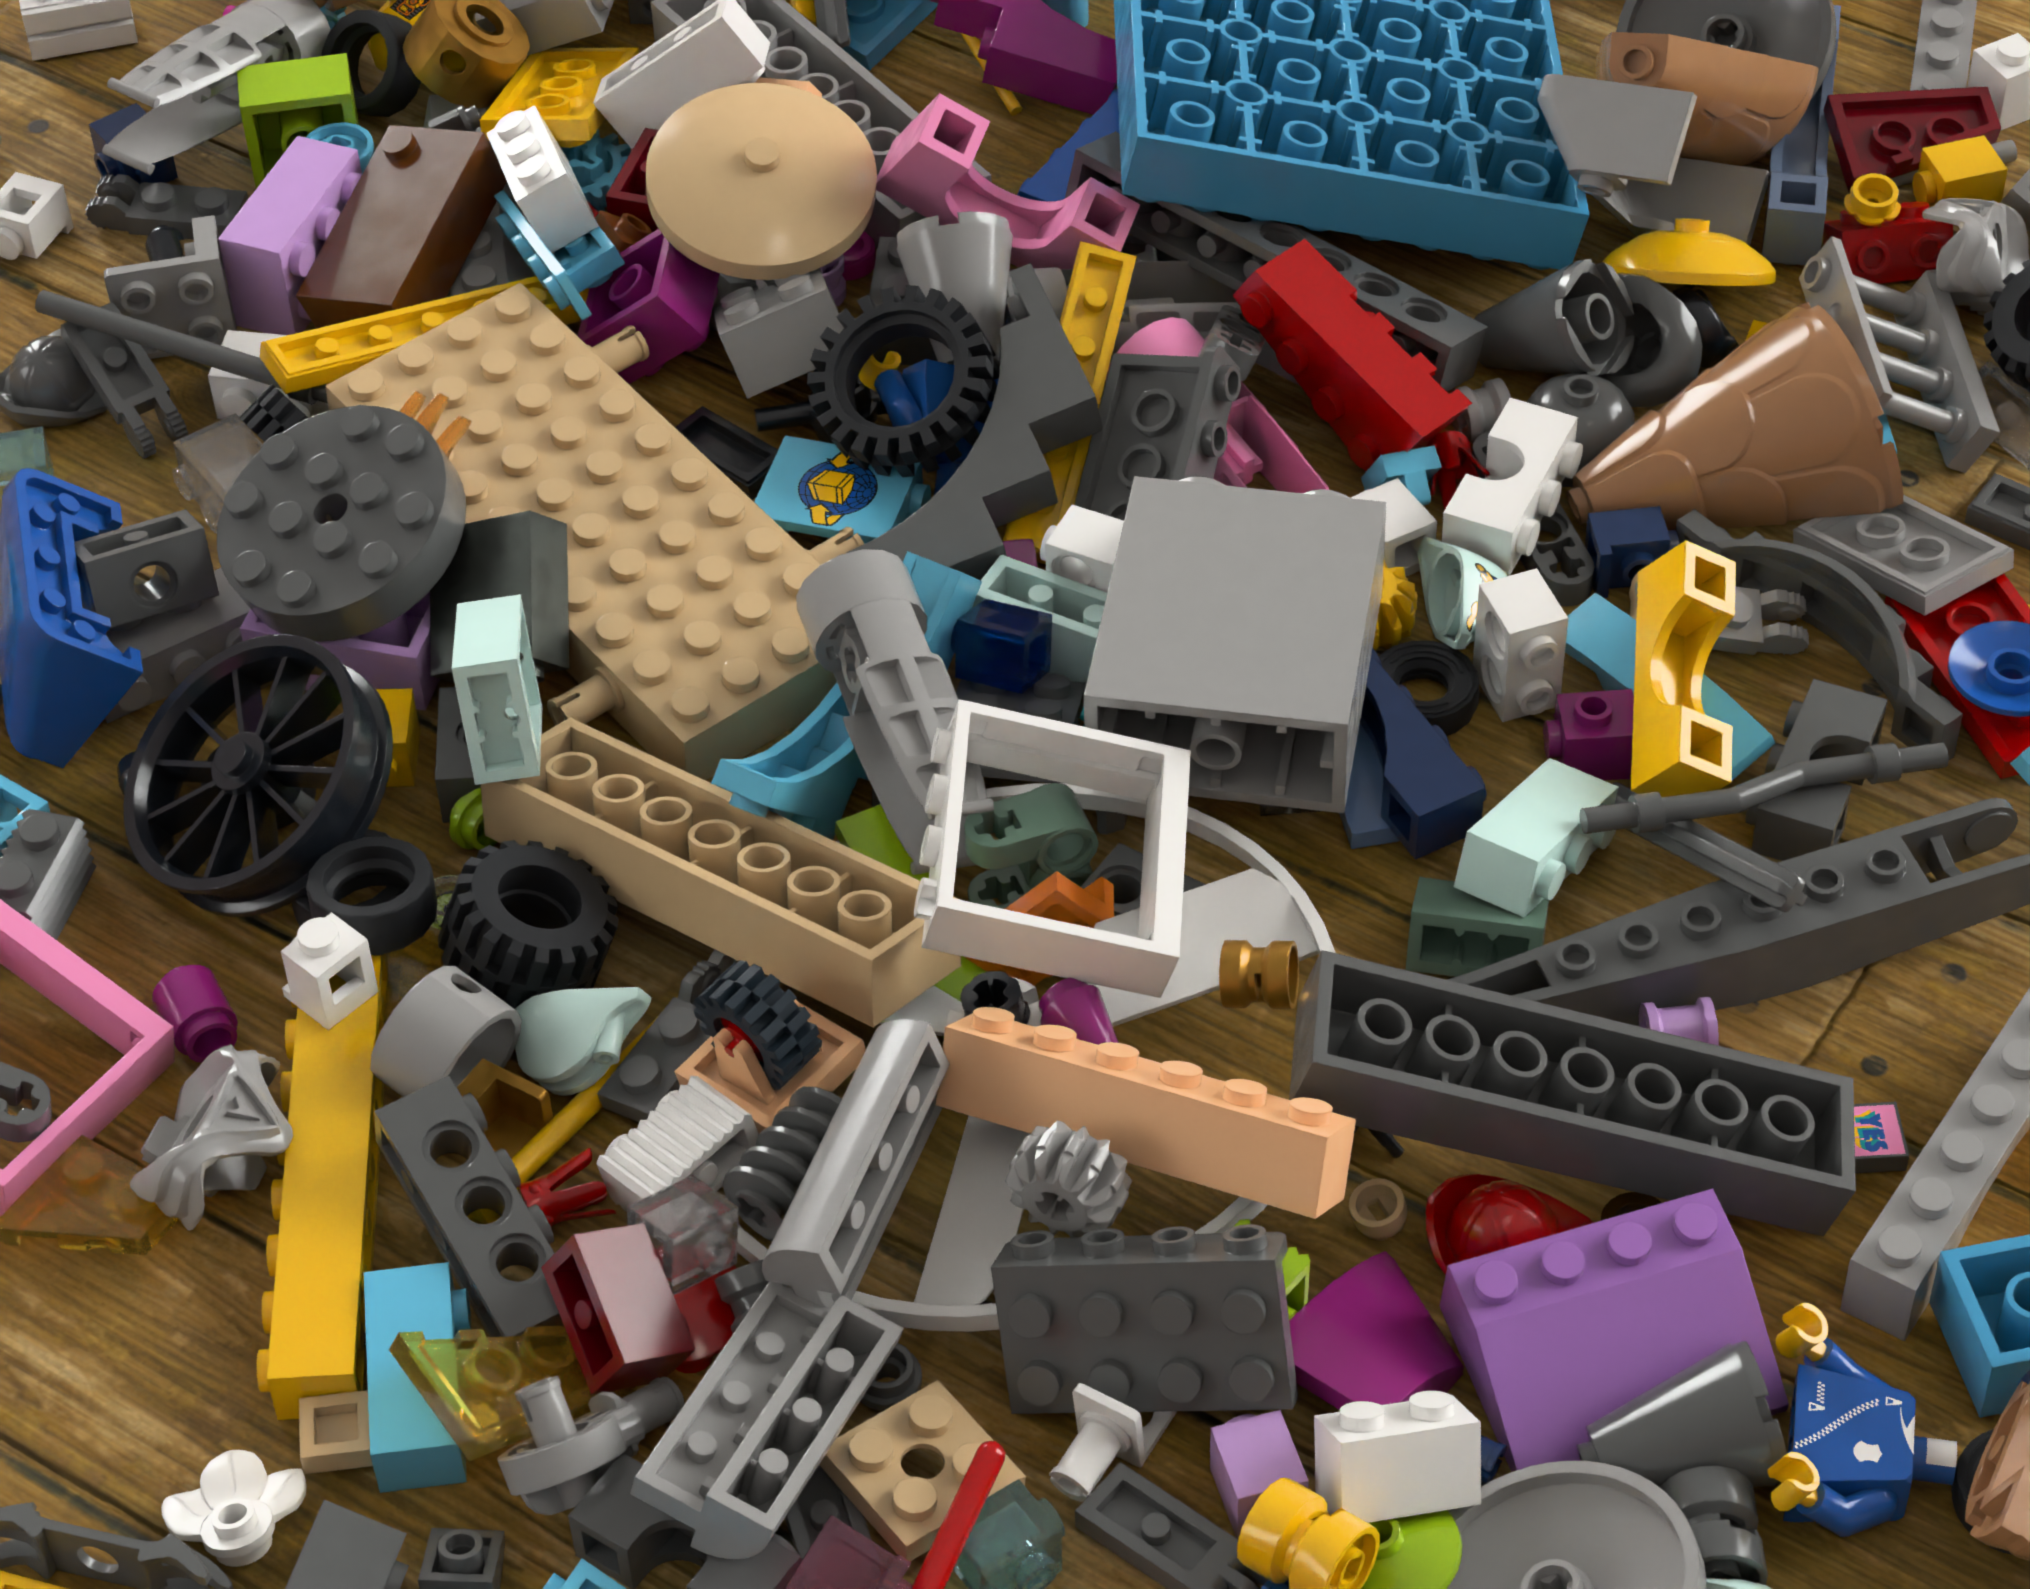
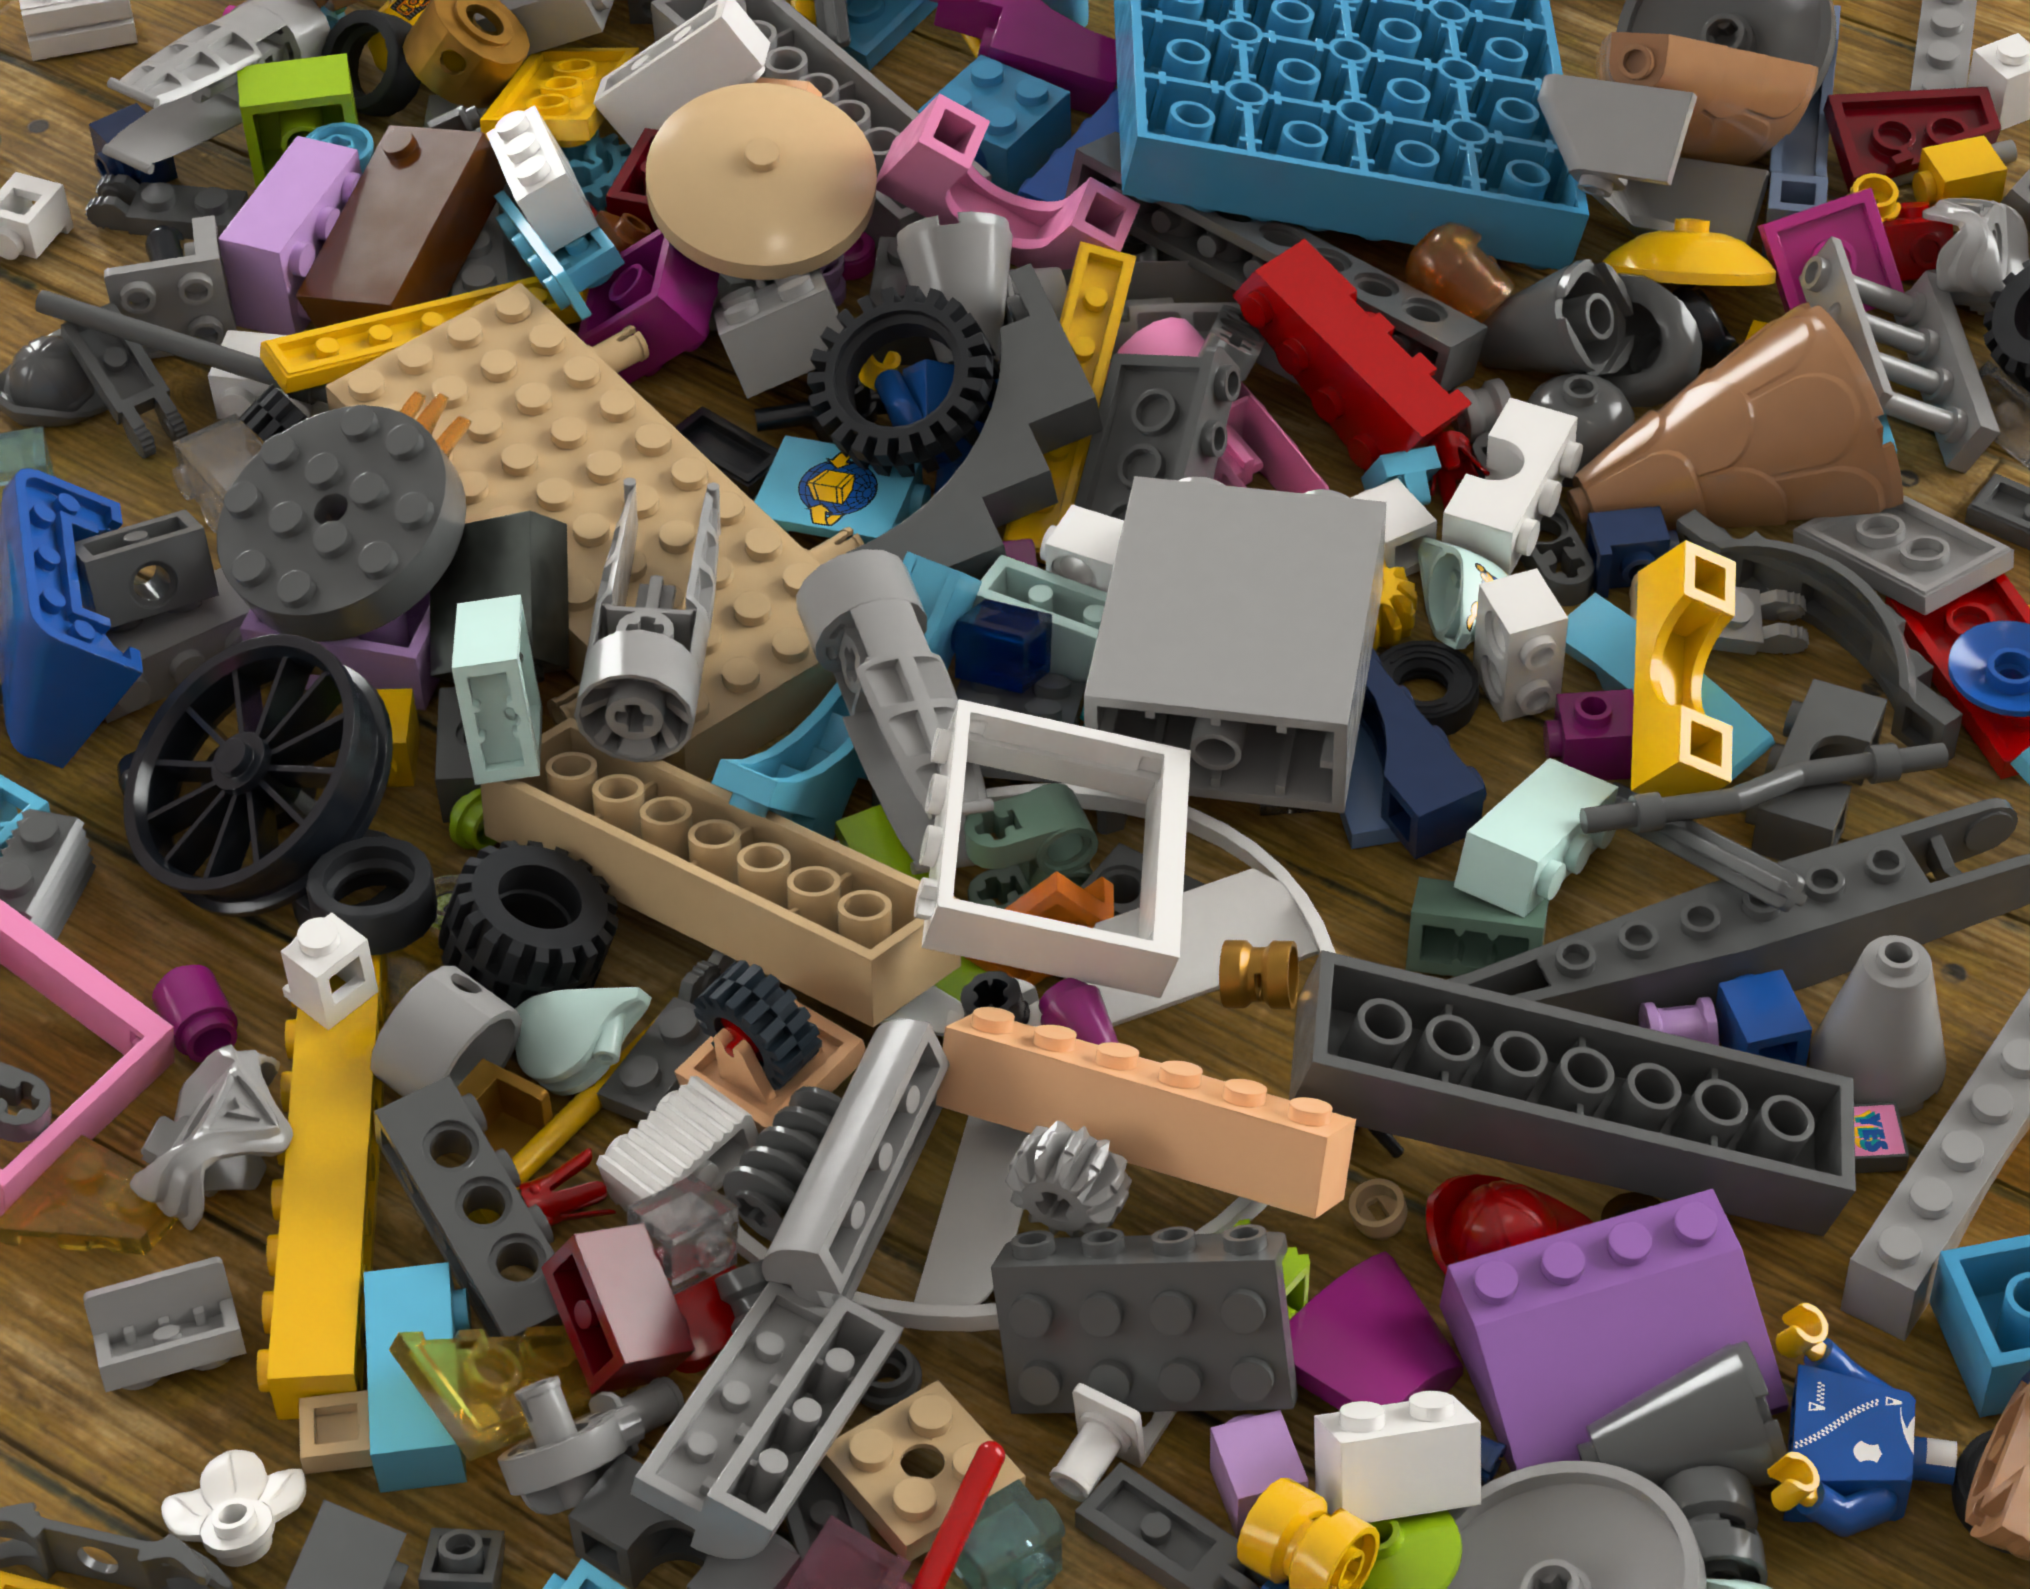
(164, 1324): none -> light grey bracket
(648, 658): none -> light grey piece
(1024, 114): none -> dark azure brick
(1458, 271): none -> clear orange piece
(1763, 1017): none -> blue brick
(1801, 235): none -> dark pink plate
(1885, 1027): none -> light grey cone

